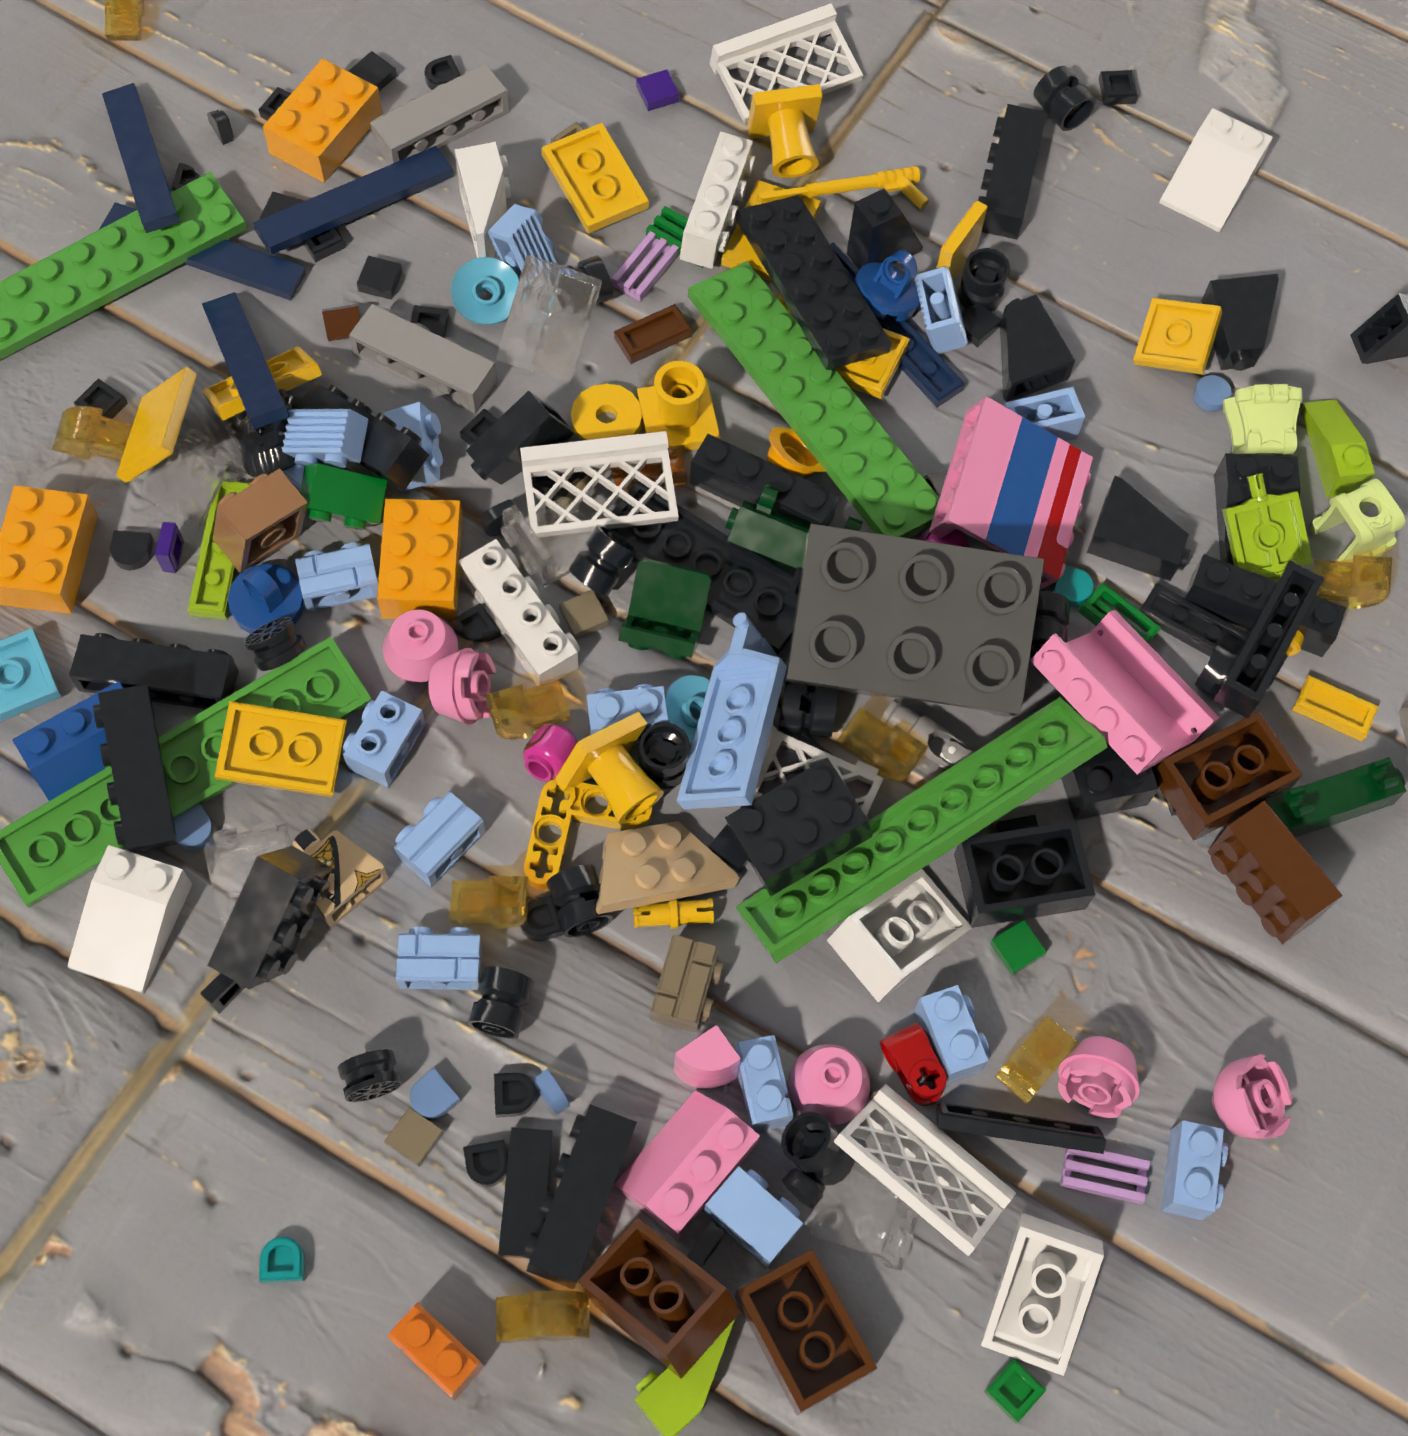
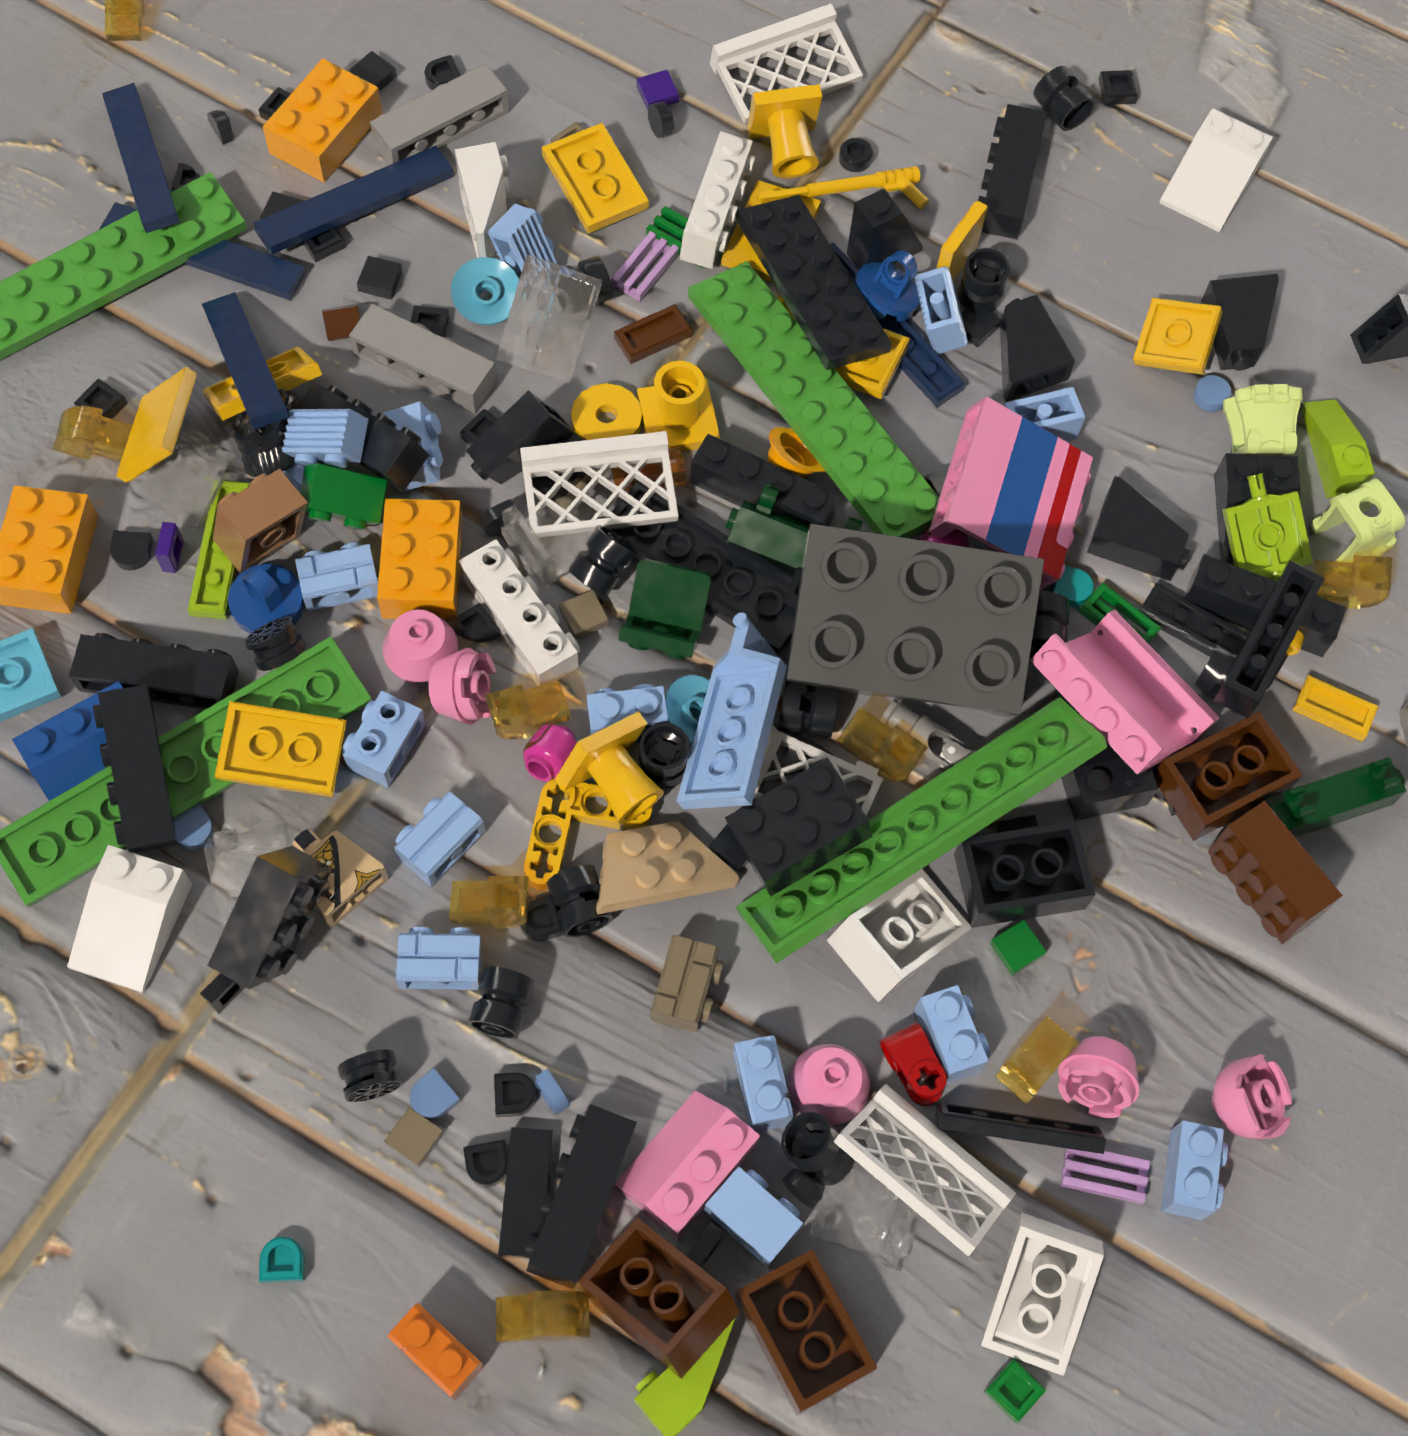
(660, 119): none -> black tile
(674, 913): yellow pin -> none
(707, 1061): bright pink brick -> none
(855, 155): none -> black tile

